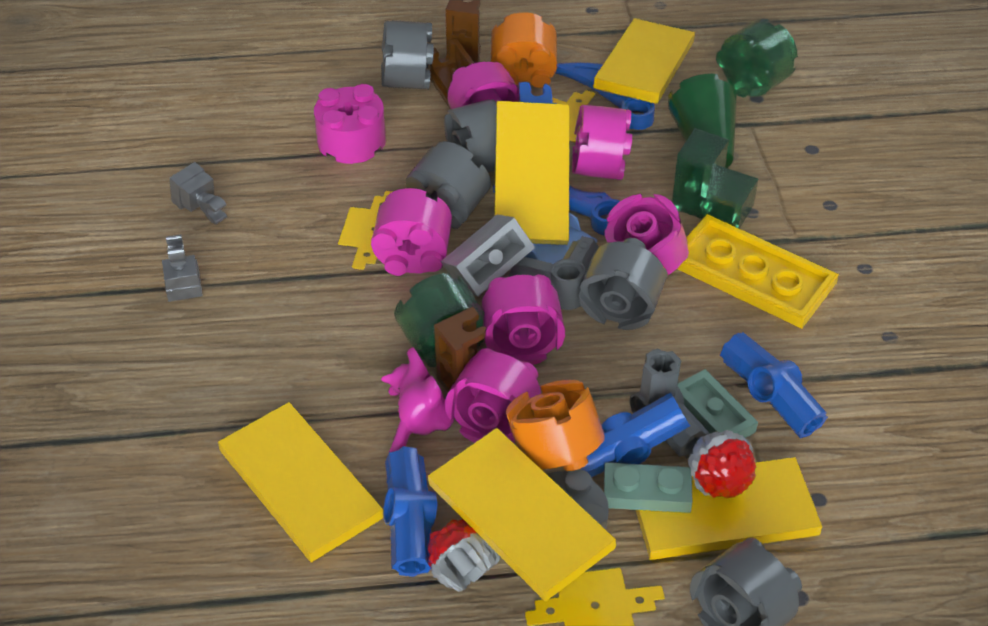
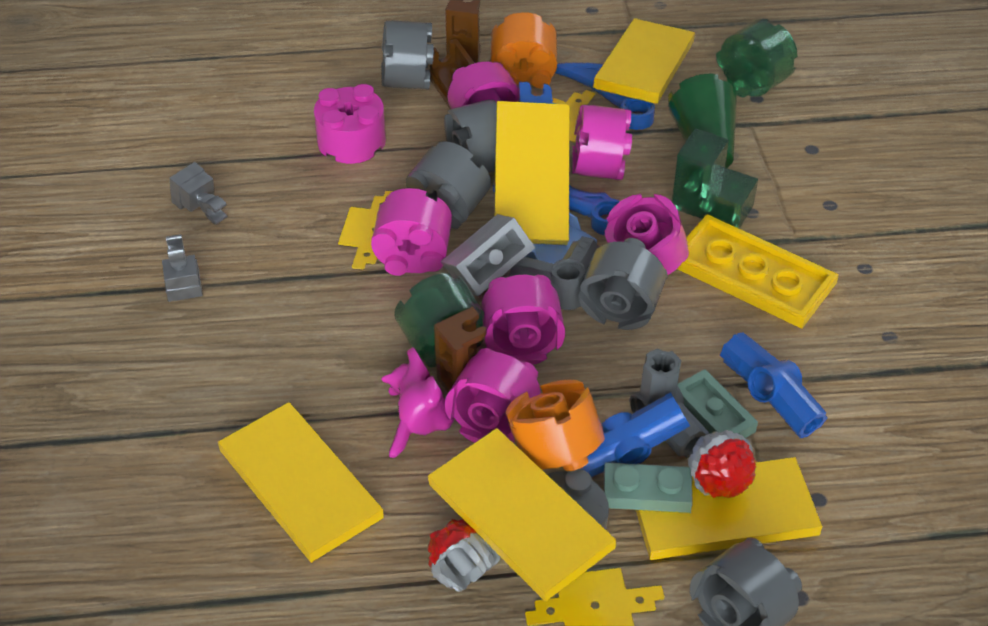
(409, 511): blue piece -> none

